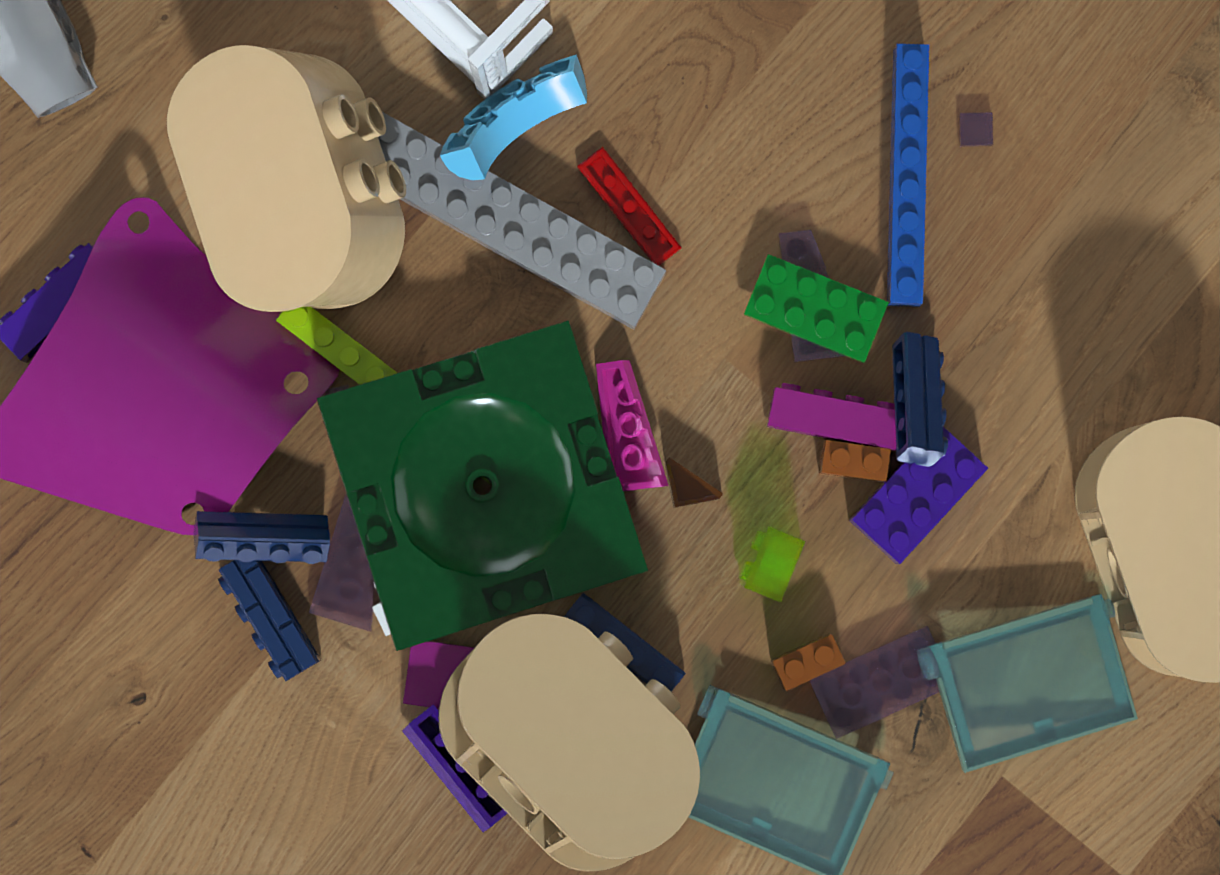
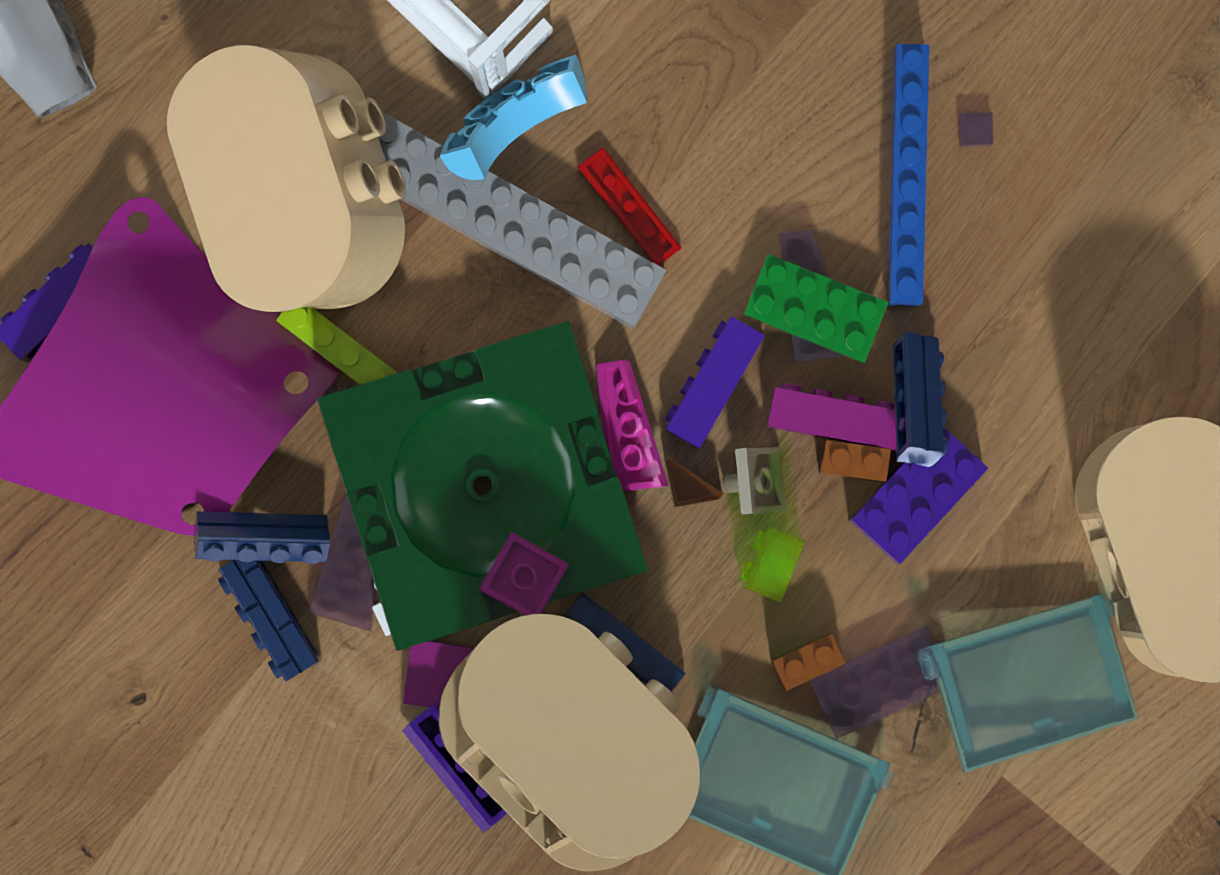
(523, 576): none -> magenta tile
(714, 383): none -> dark purple brick
(757, 480): none -> dark tan tile

